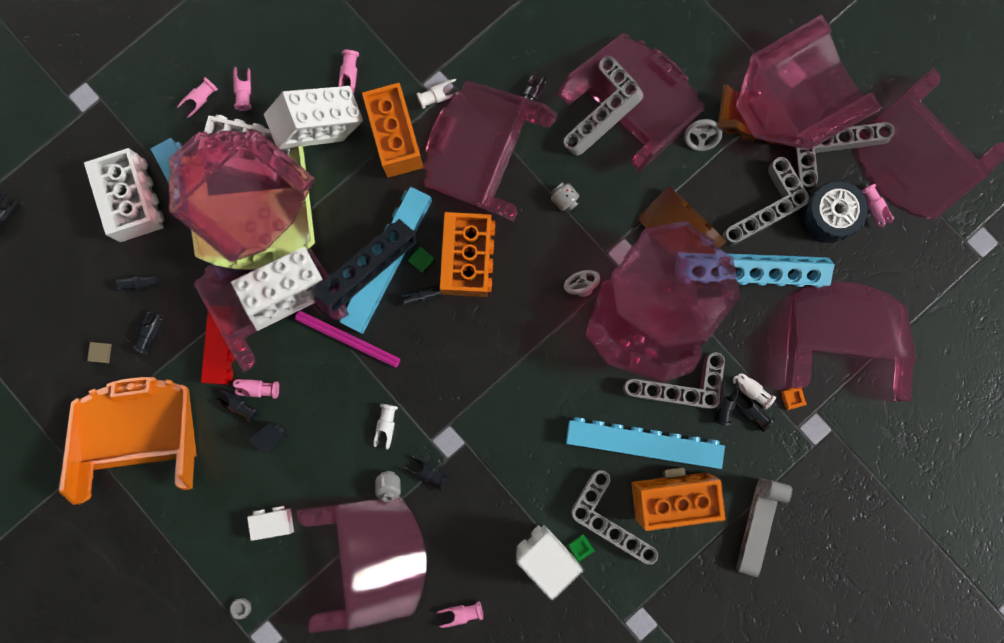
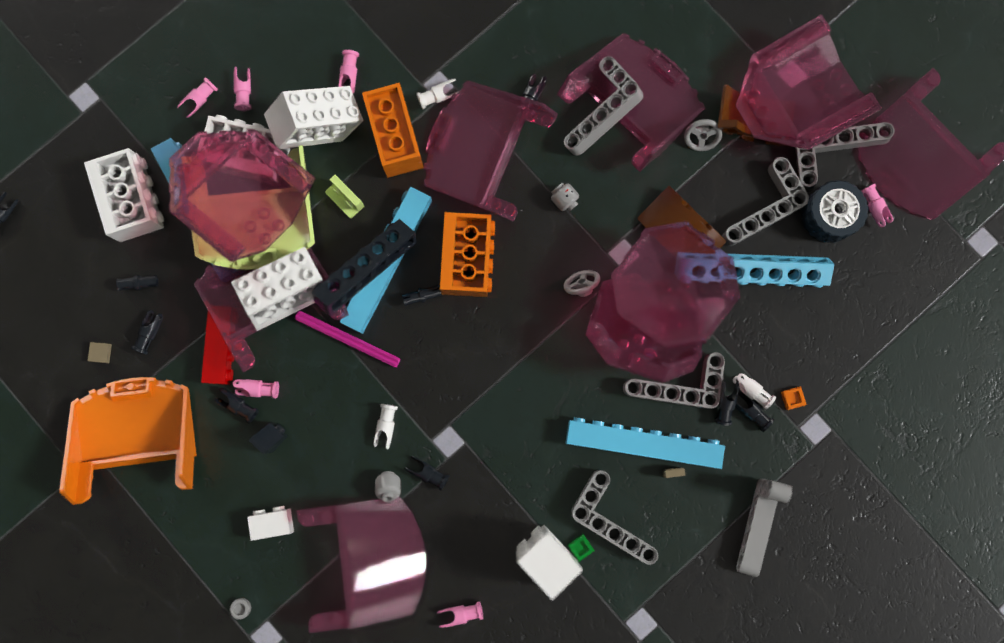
(344, 197): none -> yellowish green bracket
(421, 260): green tile -> none
(678, 501): orange brick -> none
(851, 322): clear pink windscreen -> none

